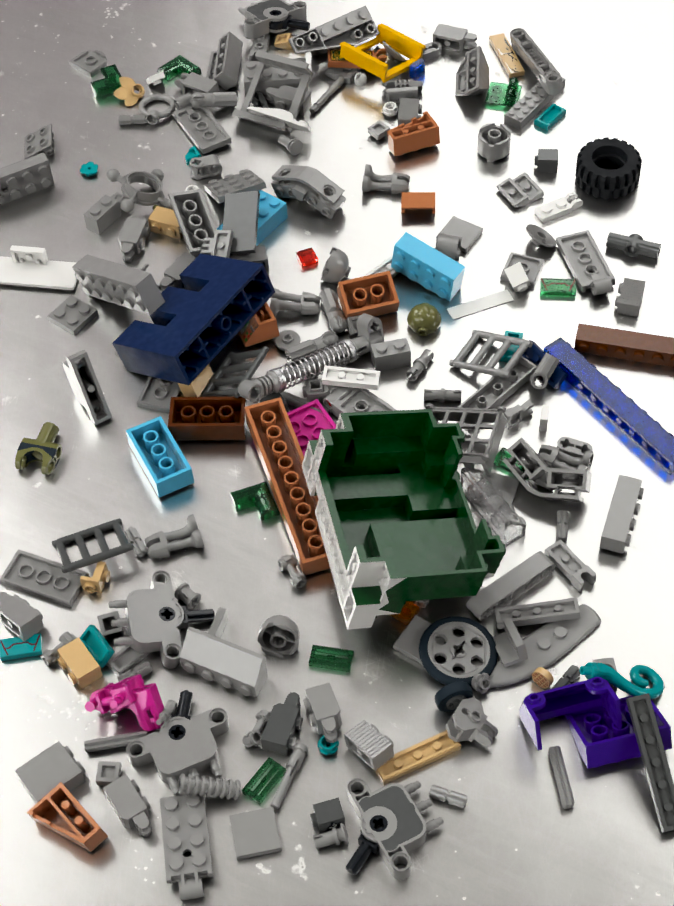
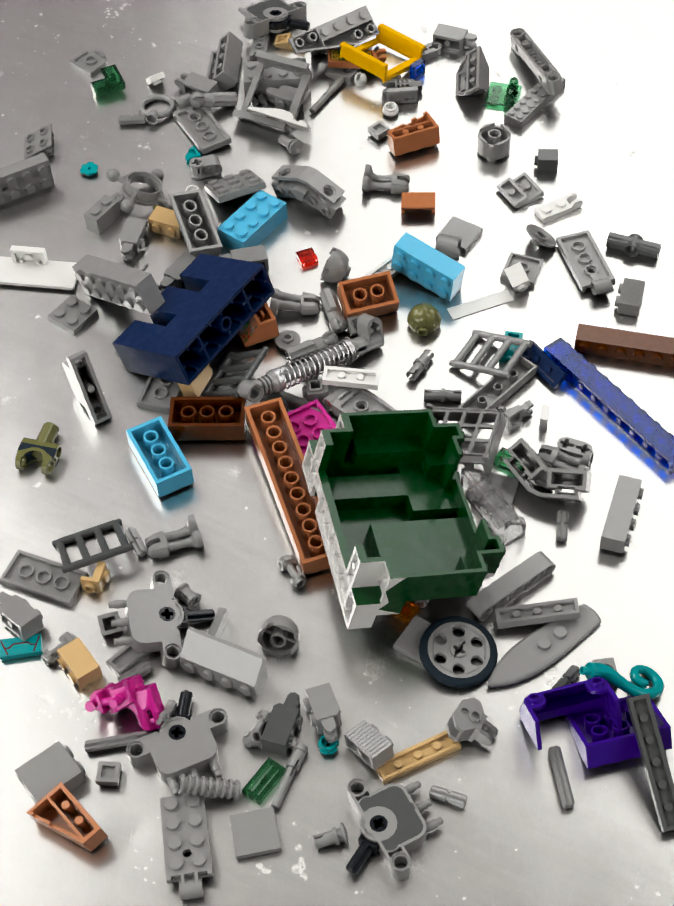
(97, 645): teal tile -> none
(127, 93): tan plate -> none
(128, 804): light grey hinge -> none
(178, 66): clear green brick -> none
(219, 245): light grey hinge -> none
(241, 217): tile -> none
(258, 496): clear green brick -> none
(327, 815): dark grey brick -> none
(330, 661): clear green tile -> none
(391, 354): light grey brick -> none
(392, 54): light grey dish -> none
(409, 109): light grey brick -> none
(451, 695): black wheel -> none
(477, 681): light grey plate -> none
(506, 55): tan tile -> none
(510, 645): light grey panel -> none
(542, 677): tan tile -> none
(545, 369): light grey piece -> none
(550, 117): teal tile -> none
(558, 286): clear green tile -> none
(570, 565): light grey plate -> none
(611, 154): black tyre -> none

